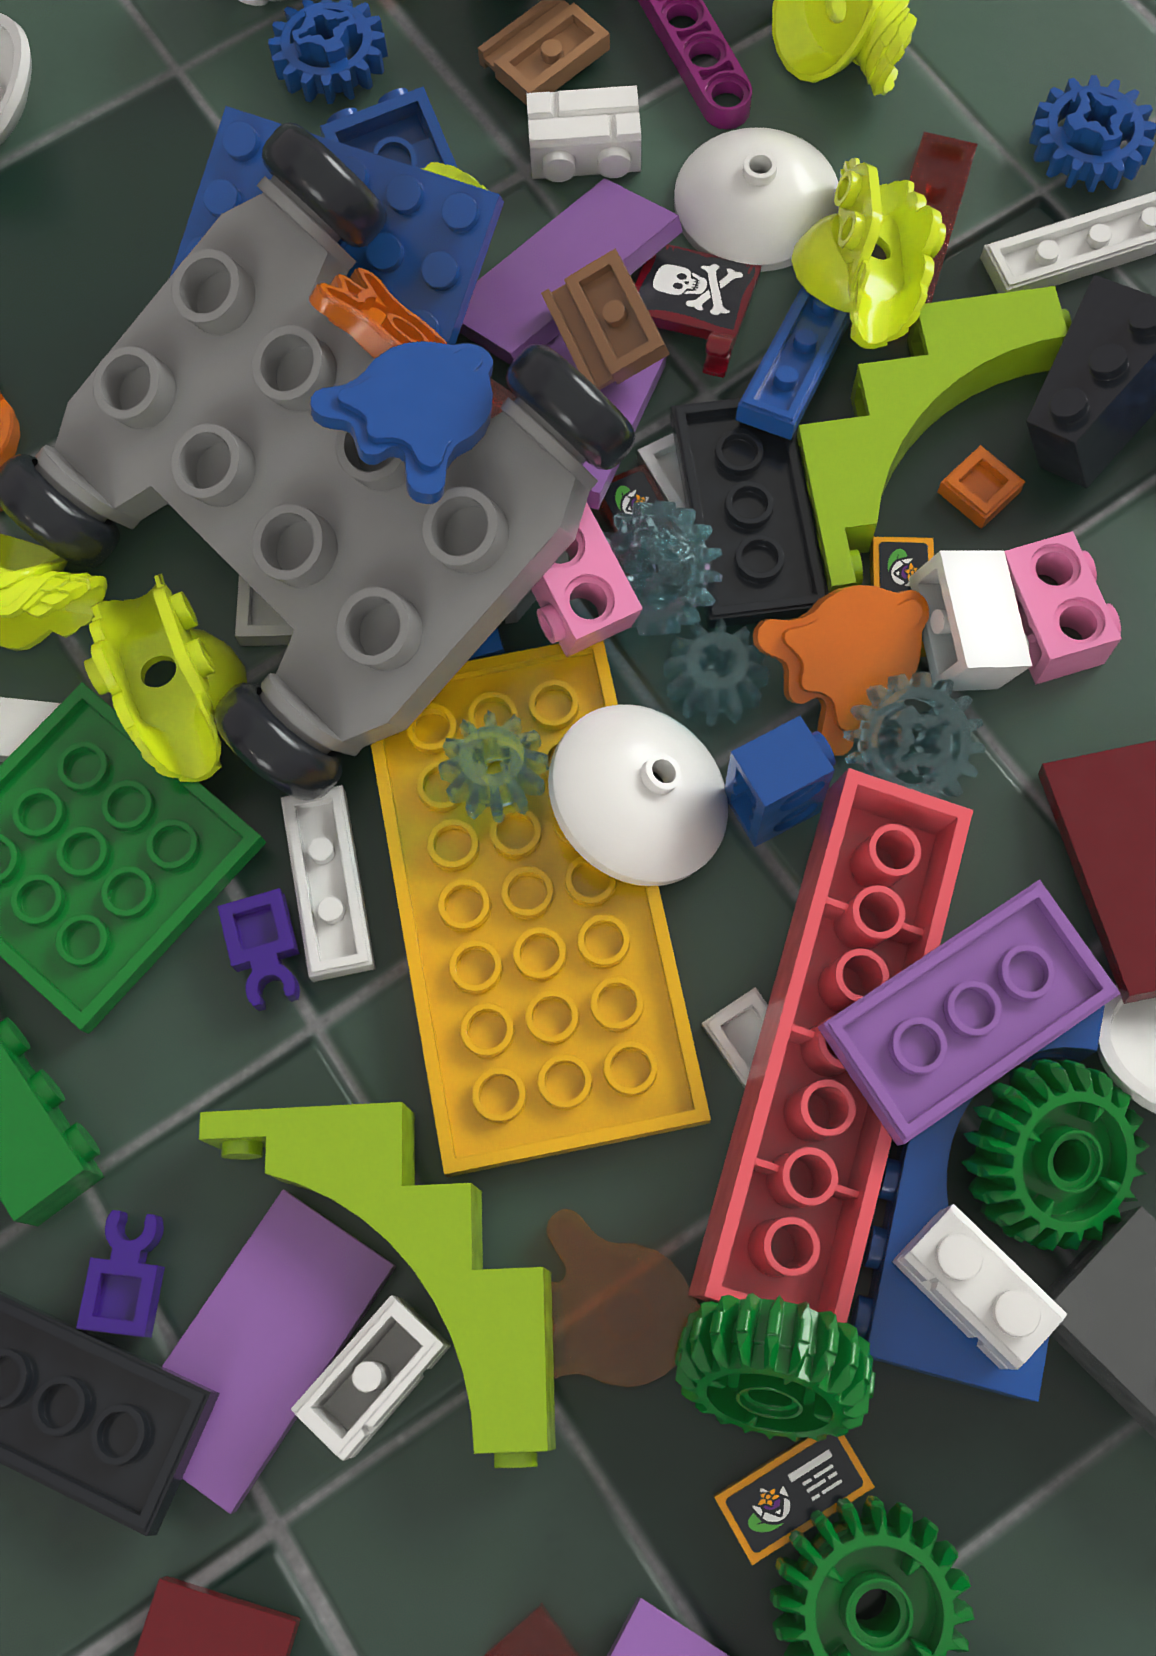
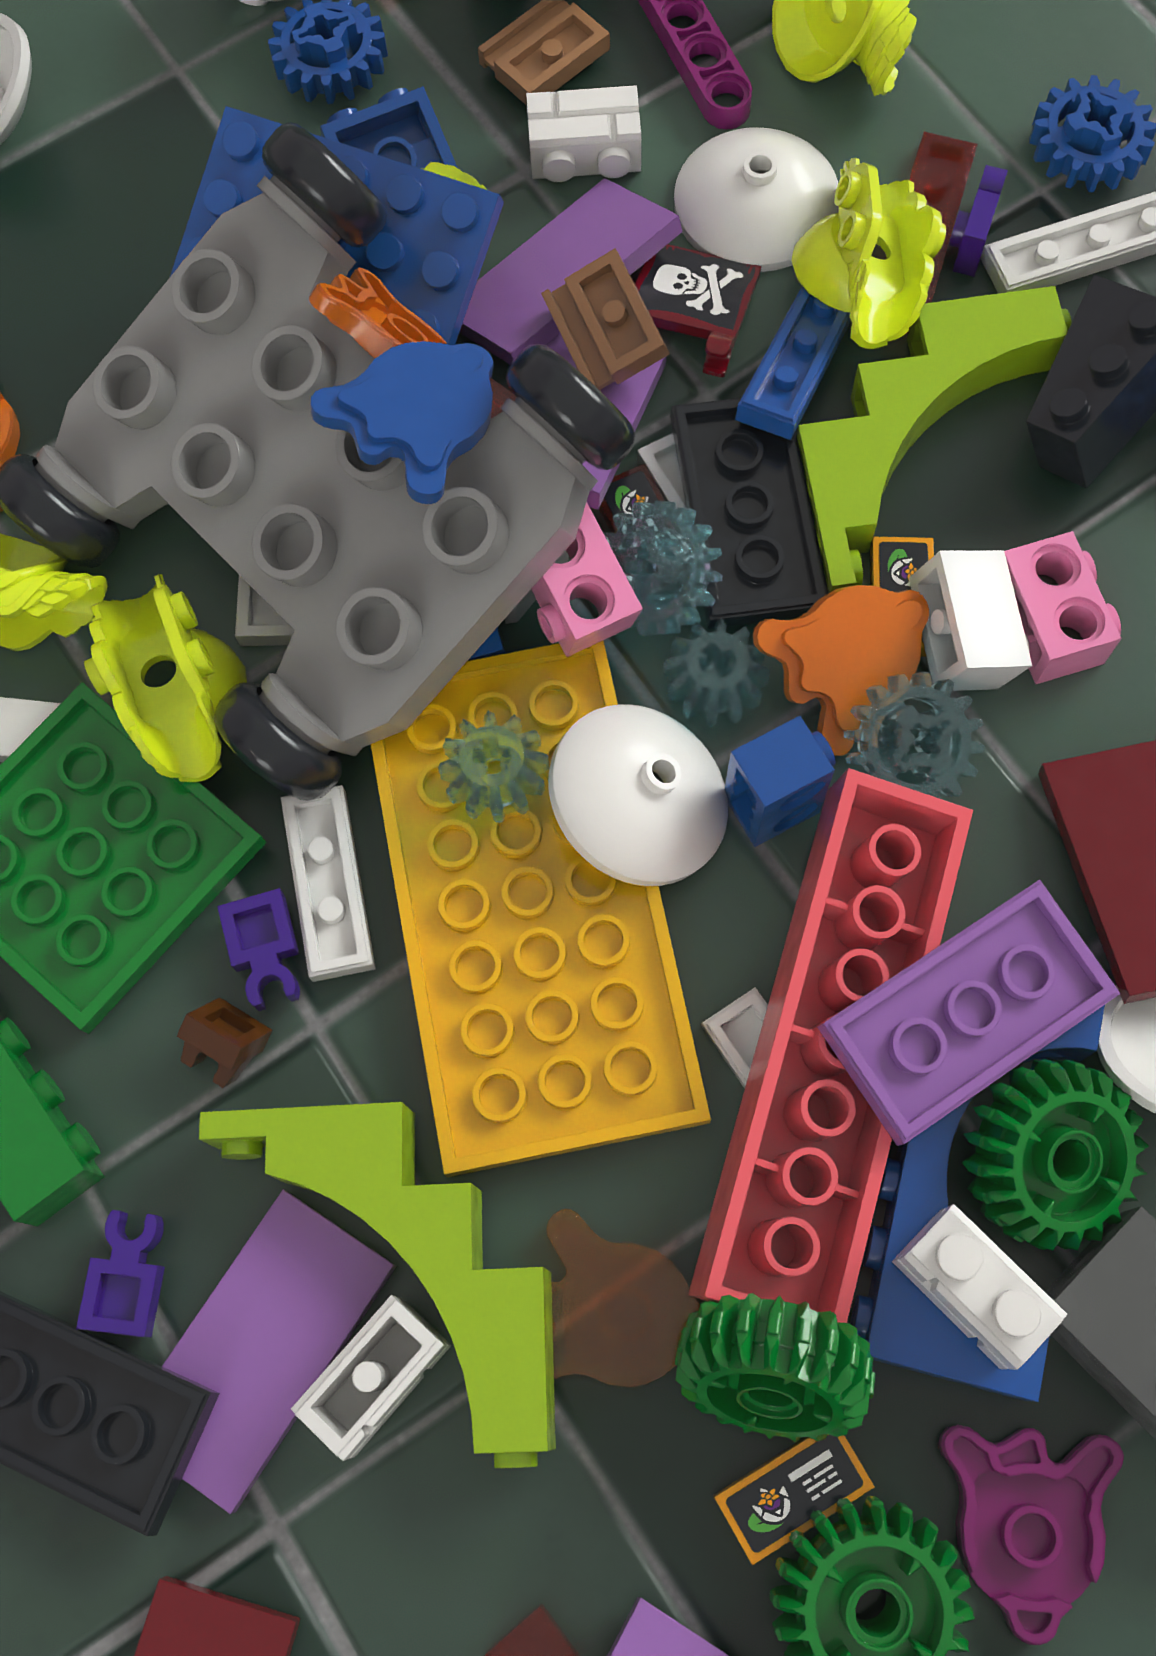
(224, 1036): none -> reddish brown tile
(973, 227): none -> dark purple plate
(981, 487): orange tile -> none
(1030, 1523): none -> magenta tile

